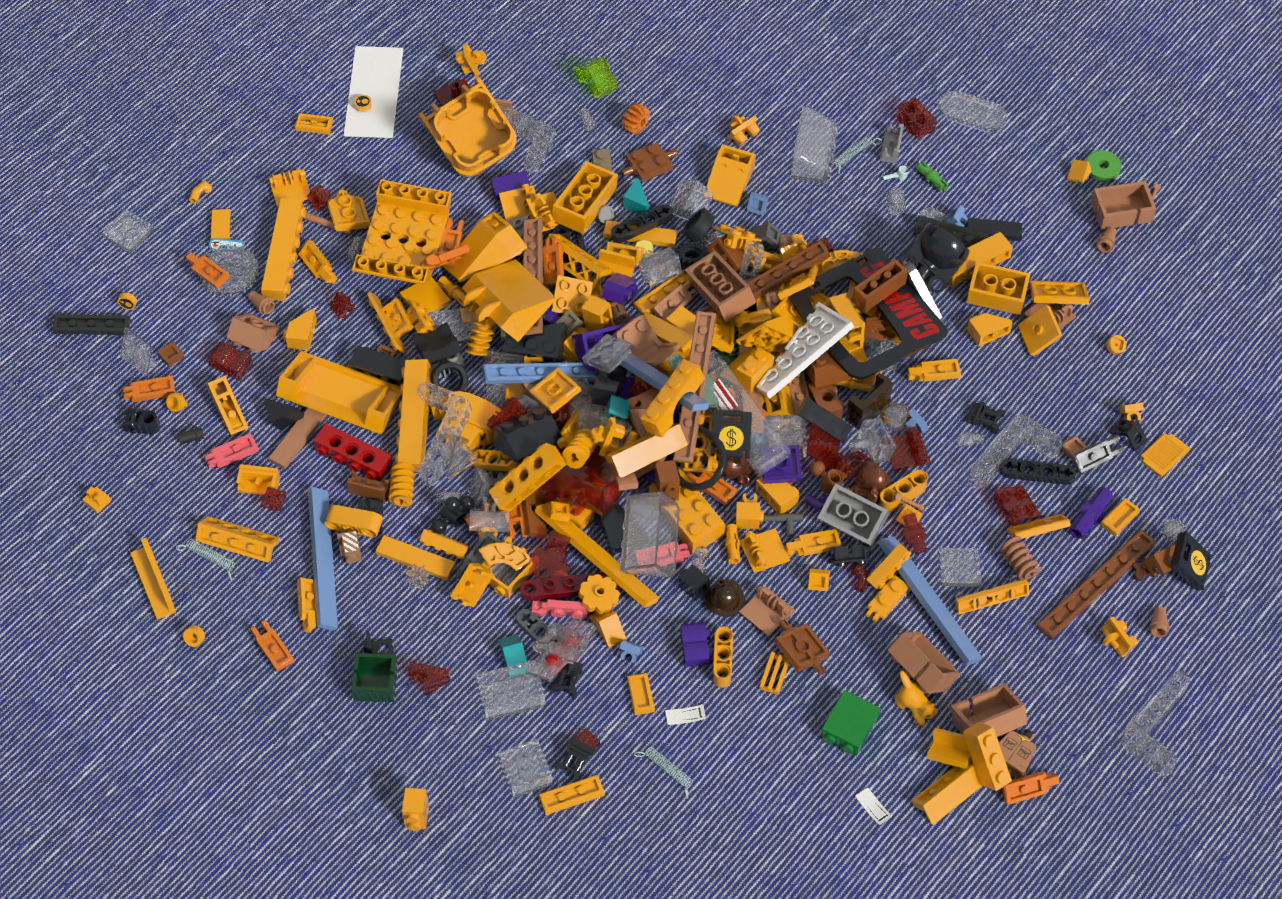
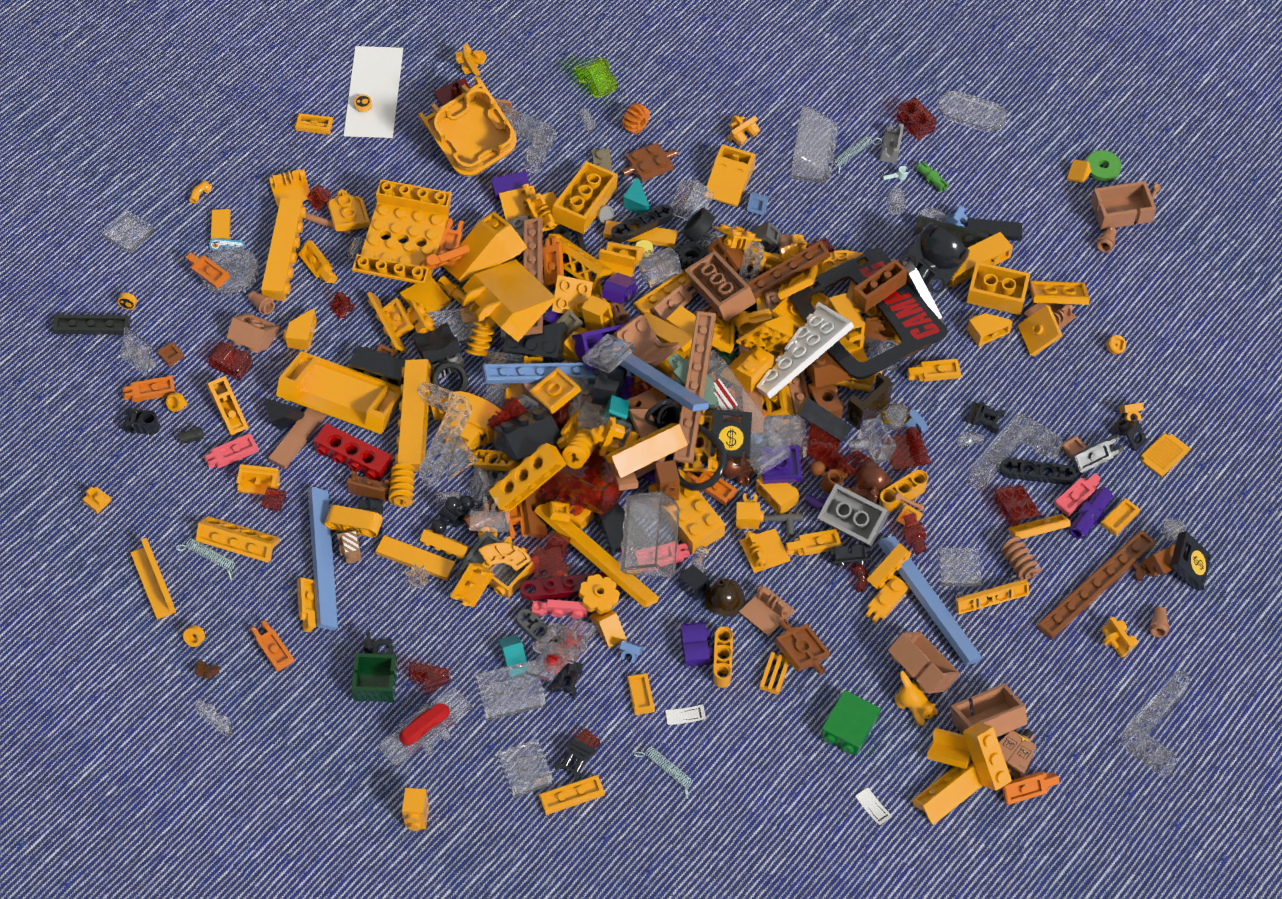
(206, 671): none -> reddish brown piece
(209, 713): none -> clear plate
(424, 727): none -> clear piece
(659, 414): light orange arch -> none
(732, 544): light orange pin -> none
(818, 579): light orange tile -> none
(1077, 494): none -> coral hinge

